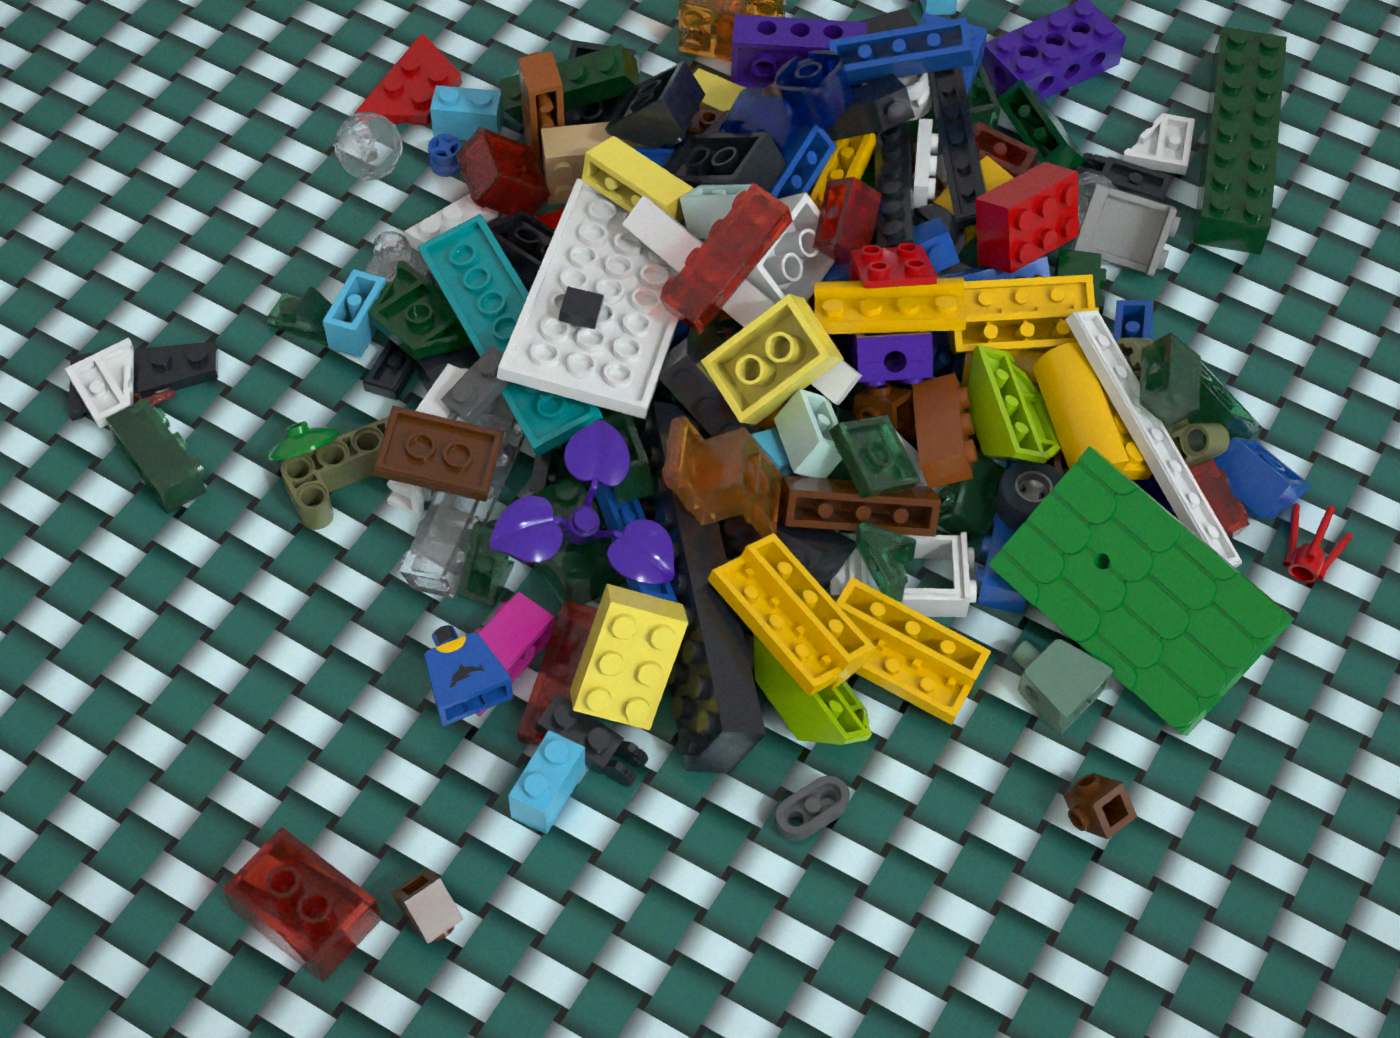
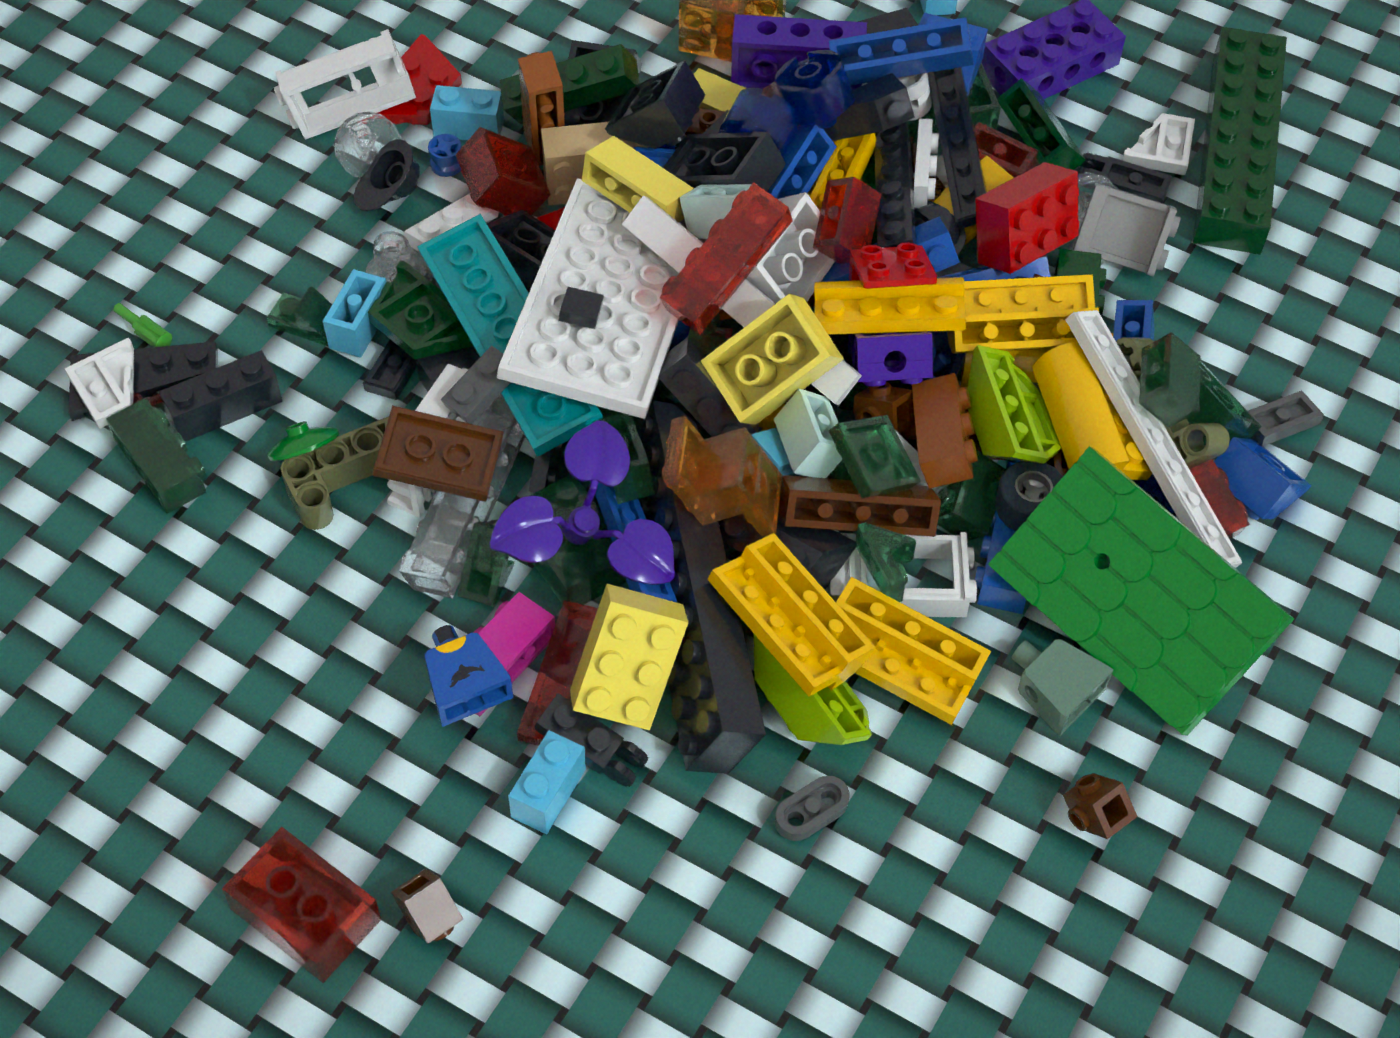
(145, 327): none -> bright green axle
(221, 396): none -> black brick
(389, 177): none -> black piece
(391, 88): none -> white door
(1285, 417): none -> dark grey plate
(1307, 561): red plant -> none

